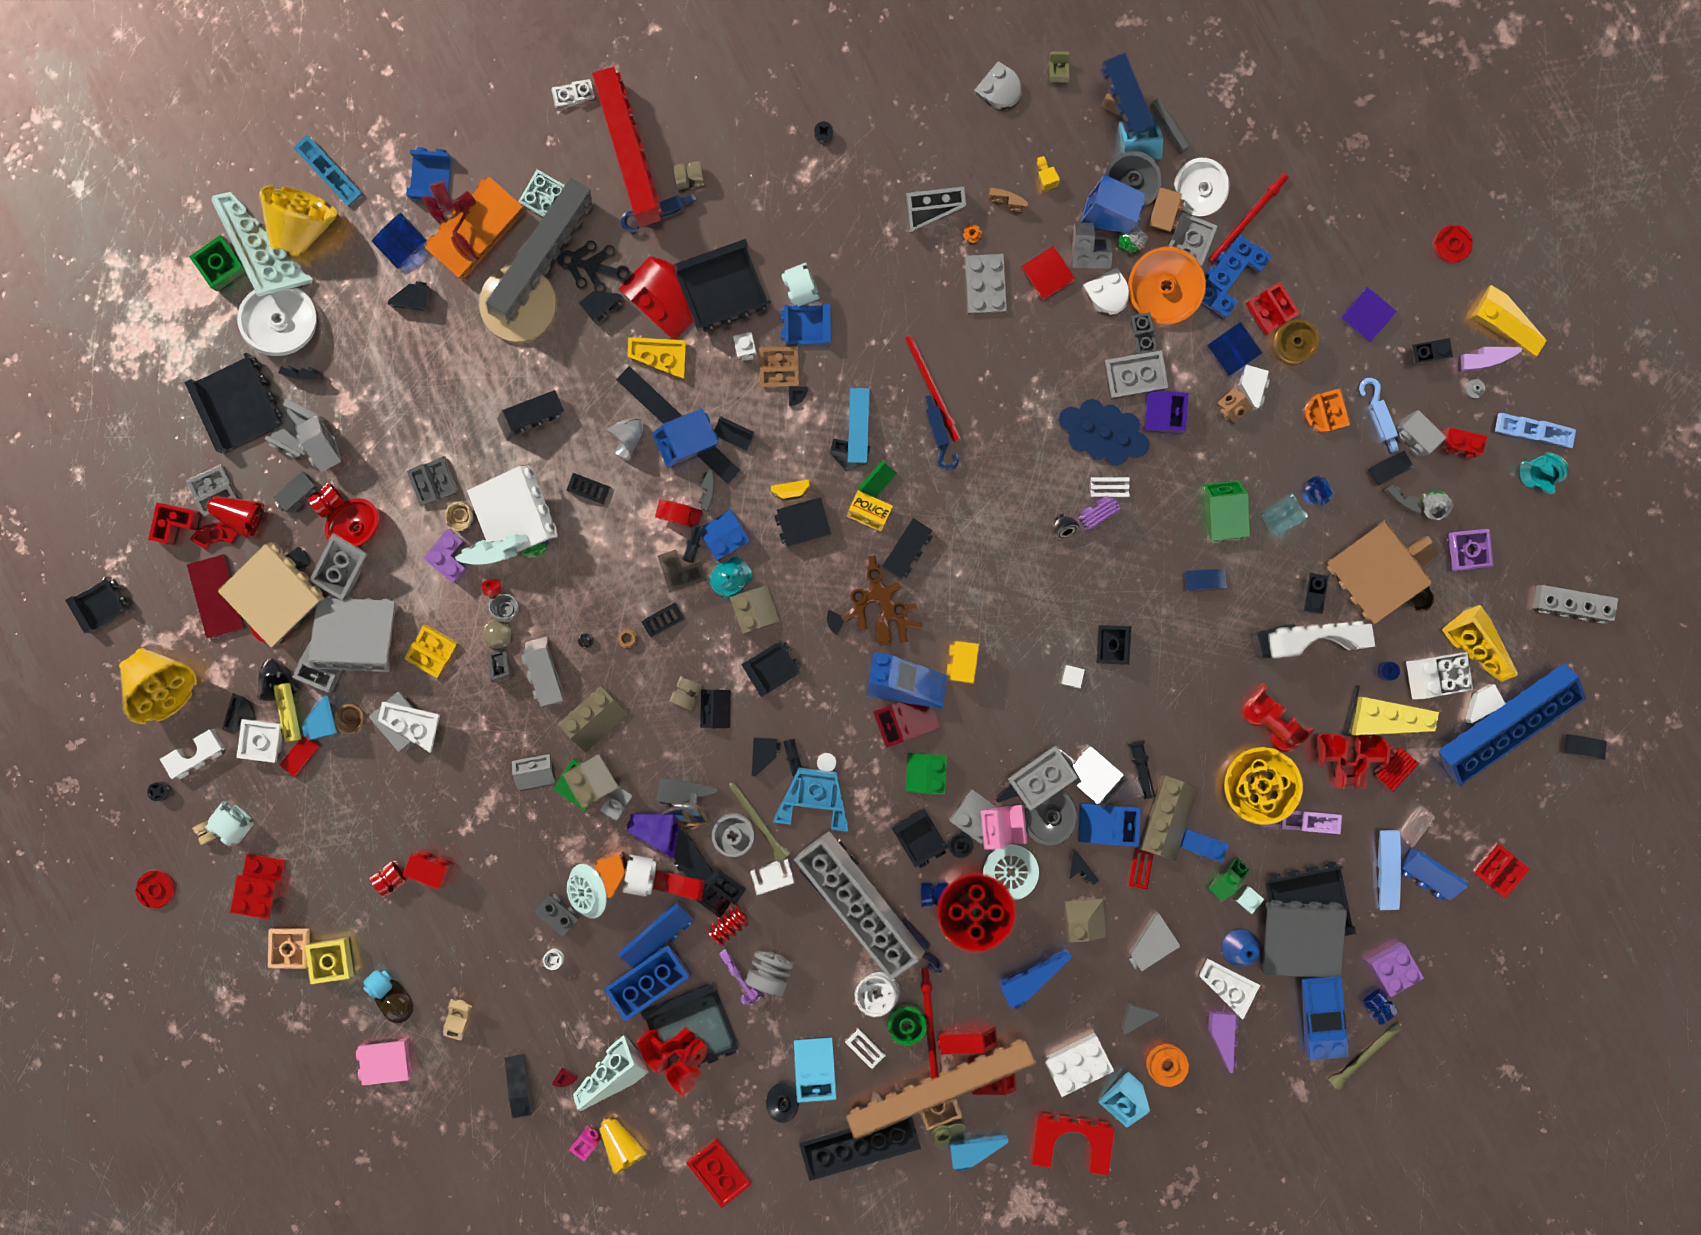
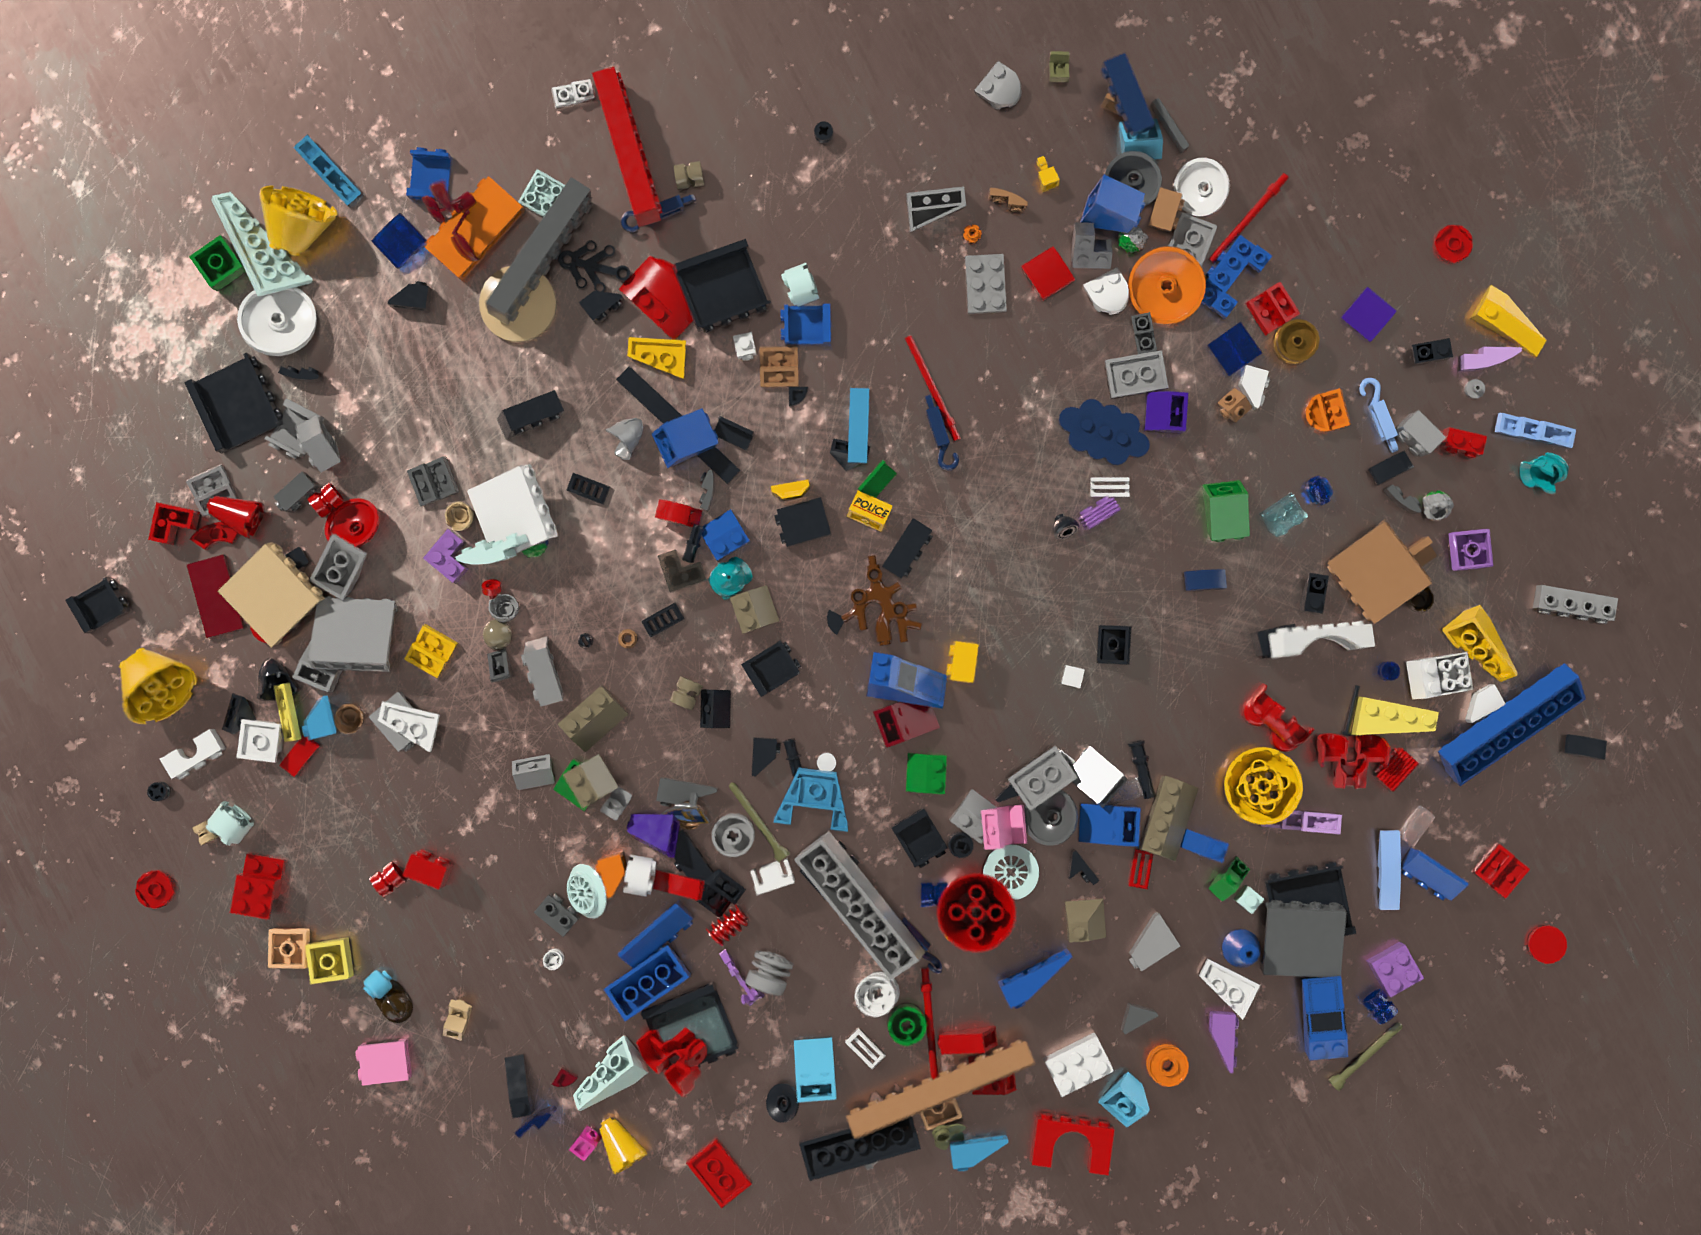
(537, 1119): none -> clear blue slope
(1547, 944): none -> red tile

